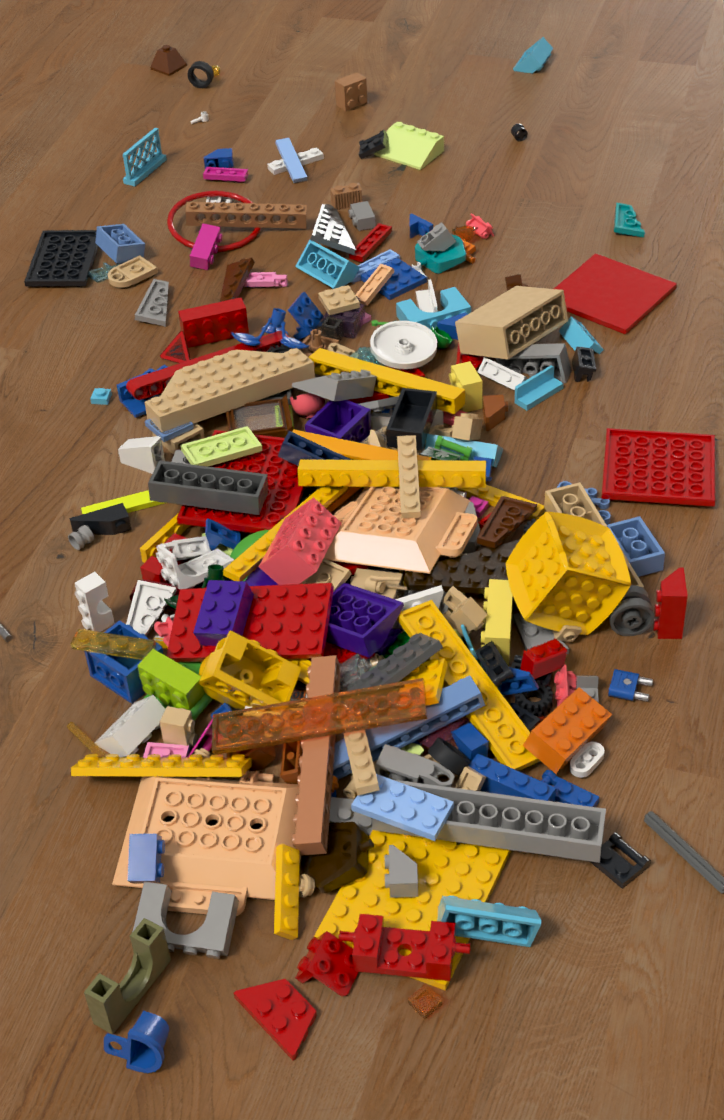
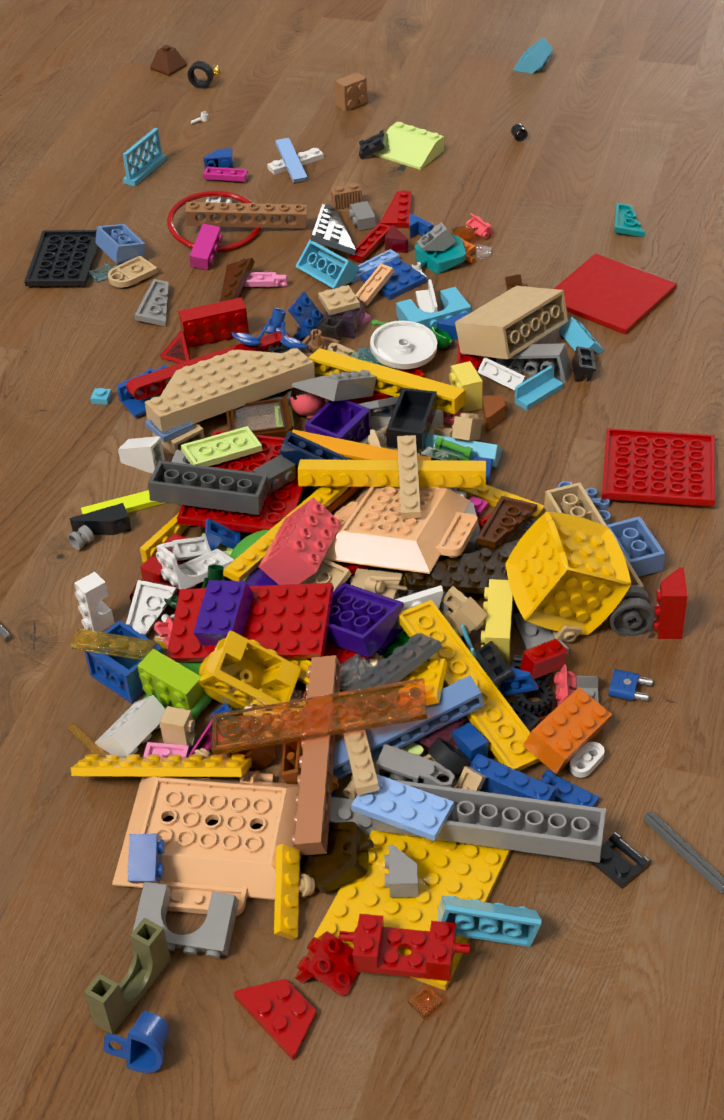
(279, 472): none -> dark grey brick
(396, 241): none -> dark red slope
(399, 210): none -> red wing
(483, 251): none -> clear plate

